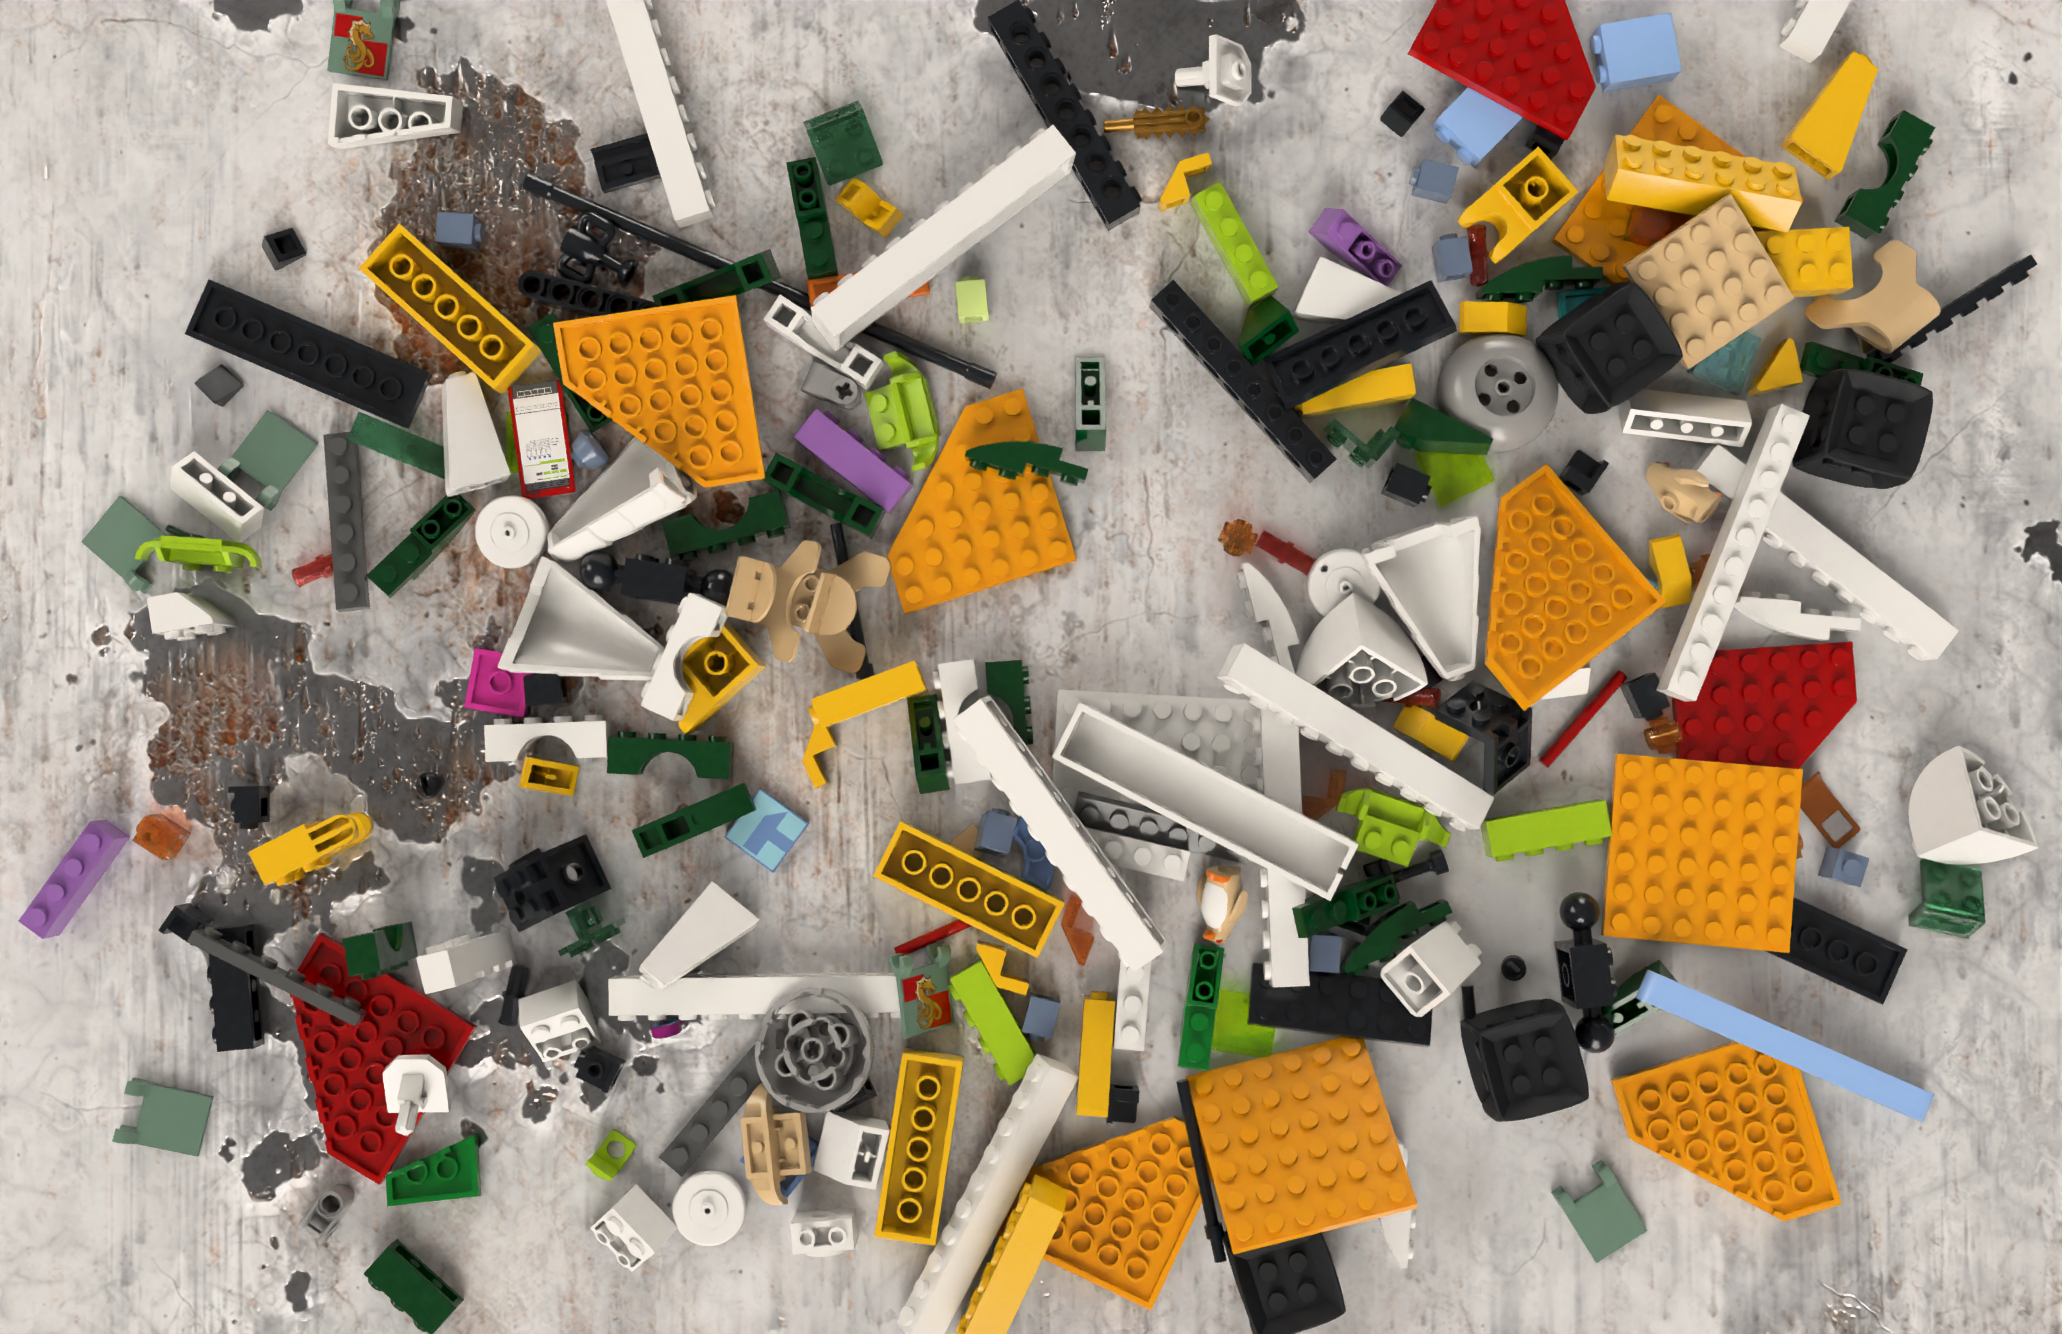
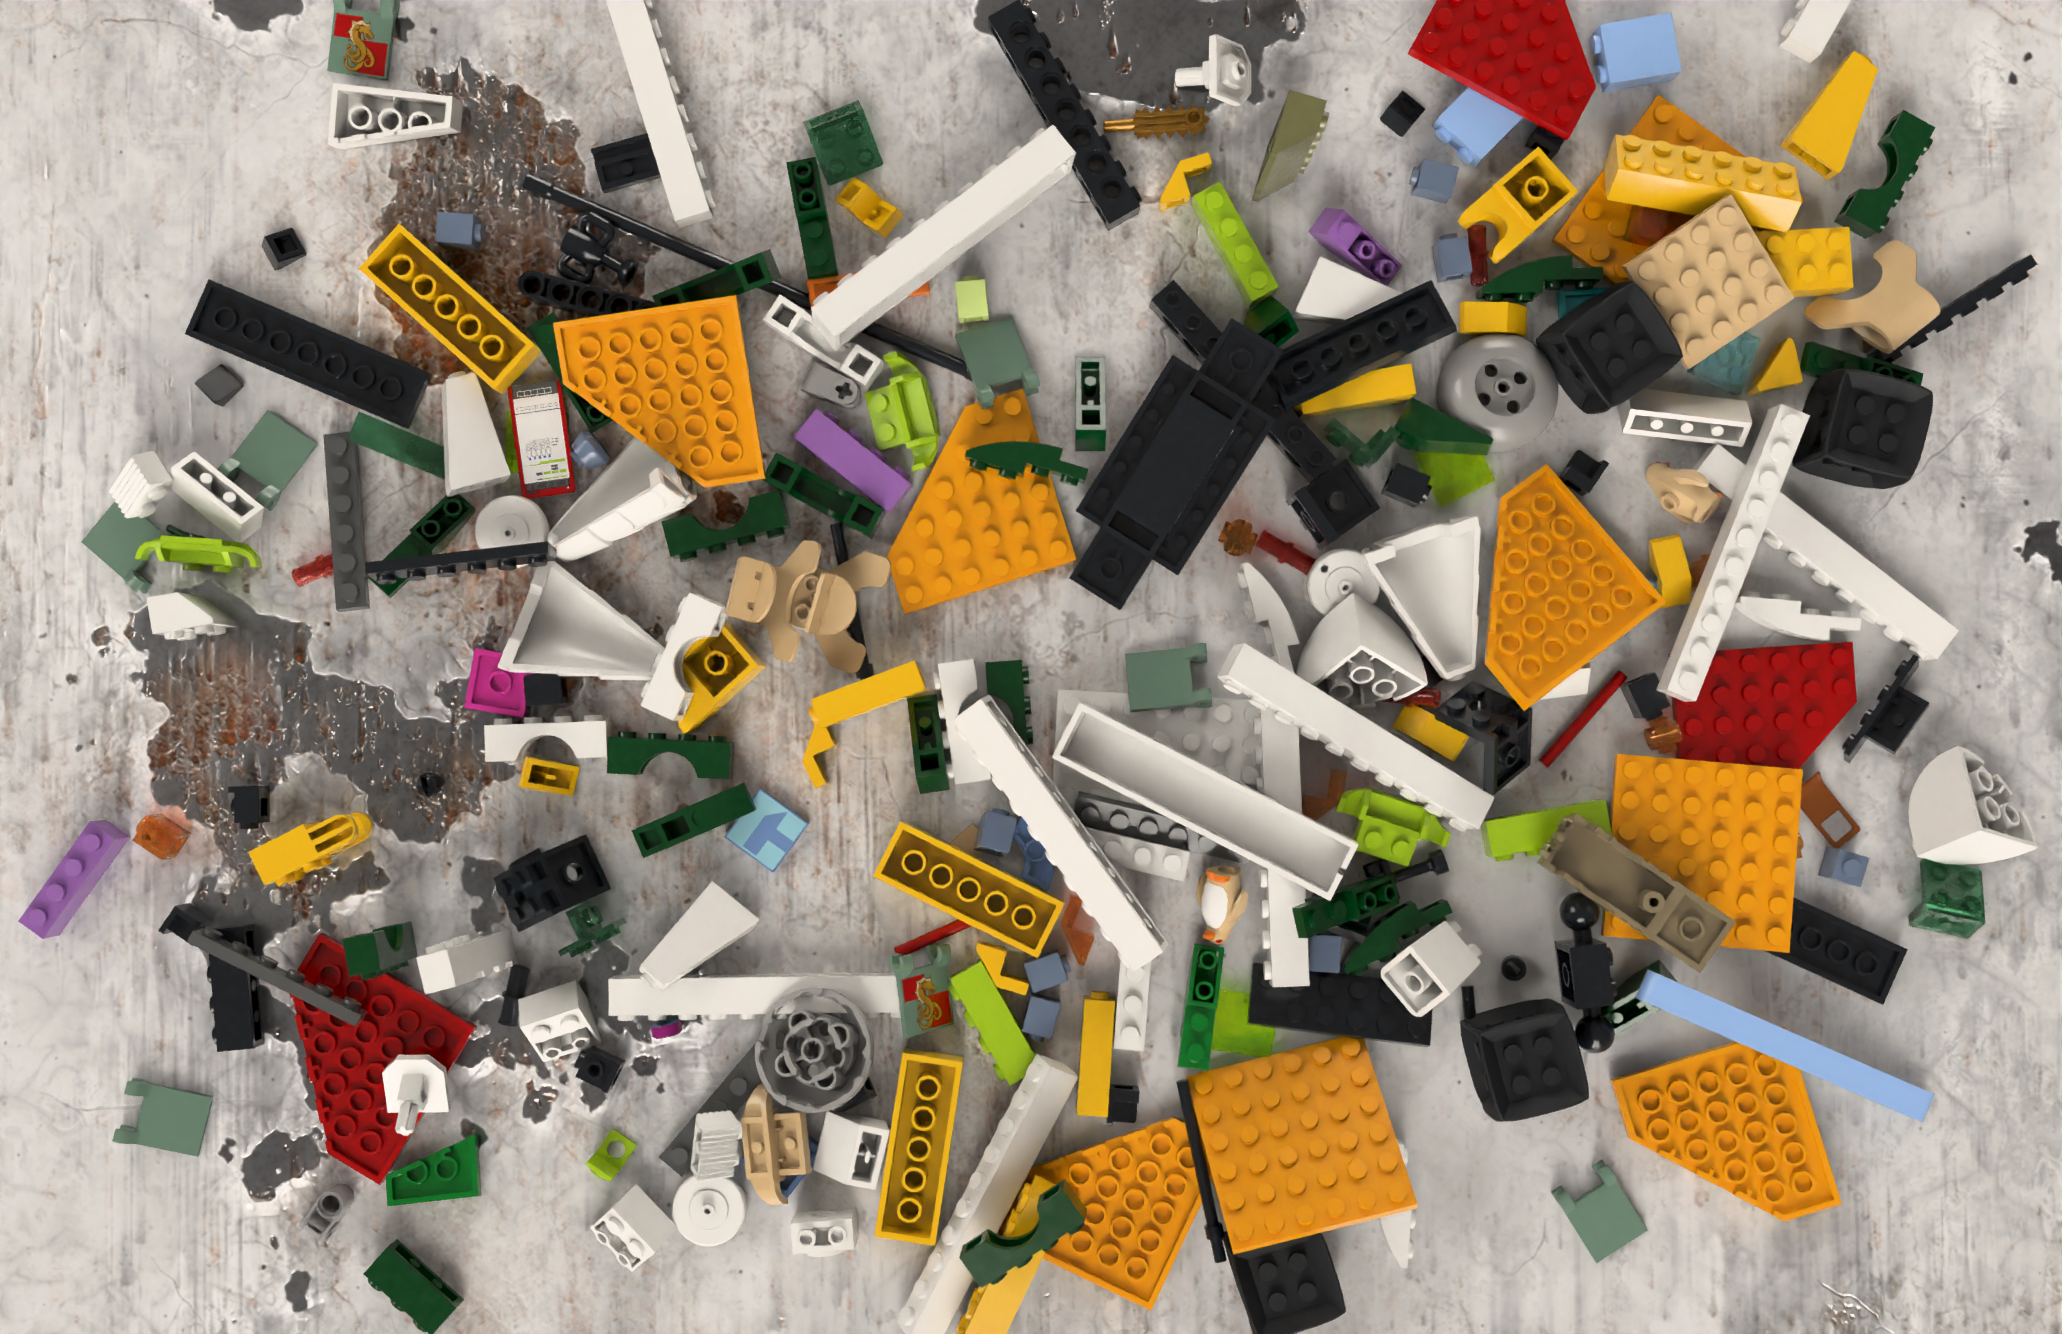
(141, 485): none -> white brick
(472, 561): none -> black plate
(654, 581): black brick -> none
(715, 1145): none -> white brick
(992, 1255): none -> dark green arch
(996, 357): none -> sand green flag
(1047, 970): none -> sand blue brick
(1165, 679): none -> sand green flag
(1166, 458): none -> black piece
(1291, 142): none -> olive slope
(1317, 514): none -> black bracket
(1635, 891): none -> dark tan piece
(1893, 716): none -> black bracket

